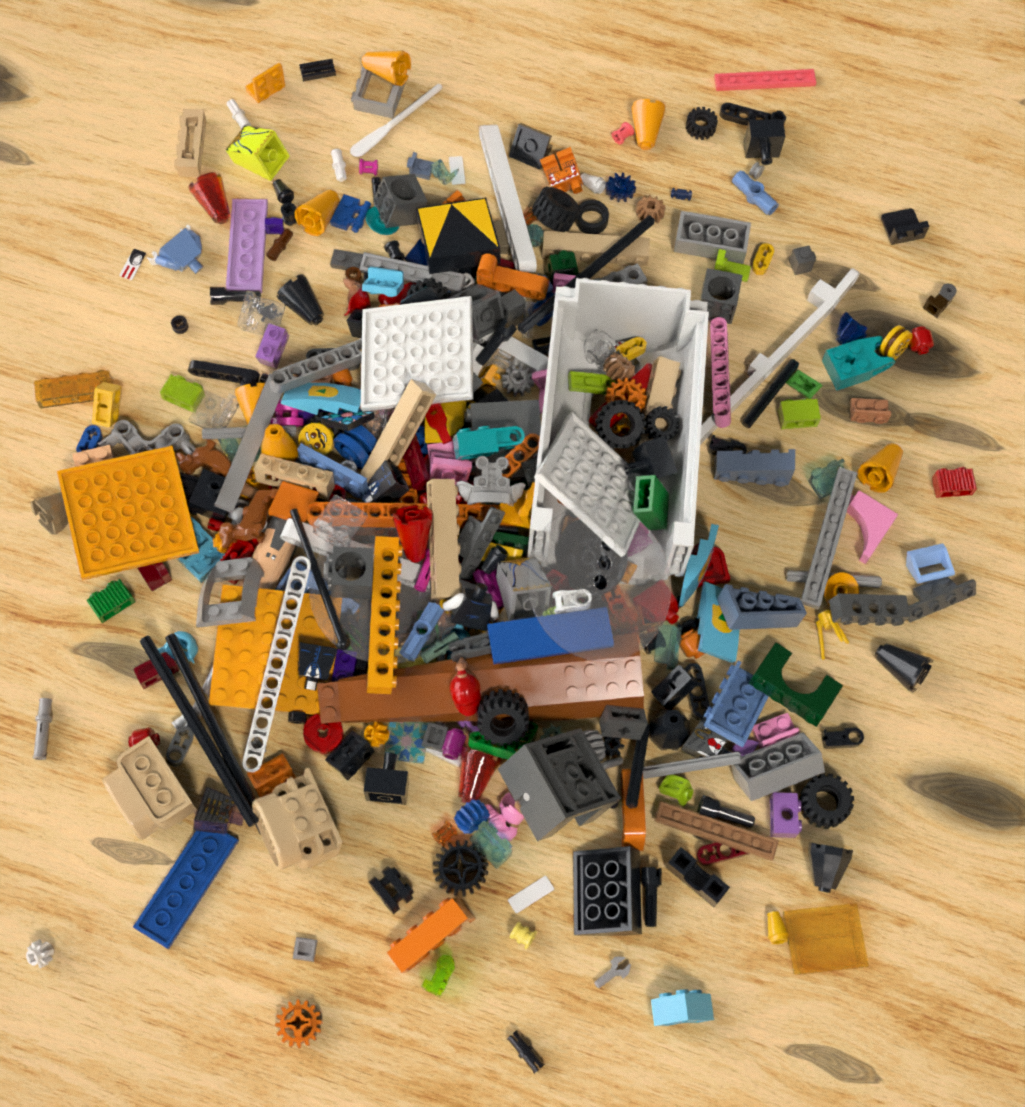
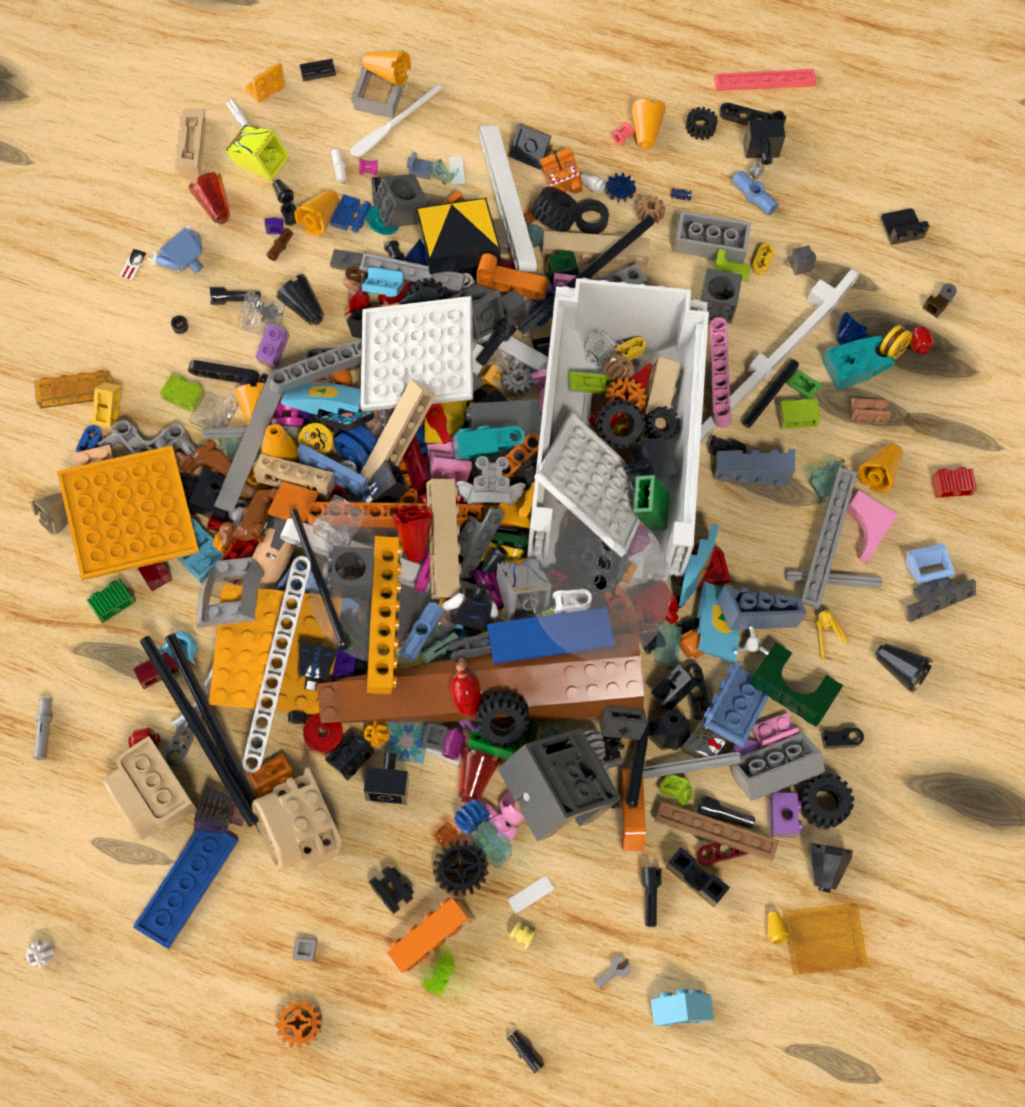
(247, 245): lavender tile -> none
(607, 892): black slope -> none
(752, 644): none -> white plant
(843, 581): light orange dish -> none
(869, 609): dark grey brick -> none

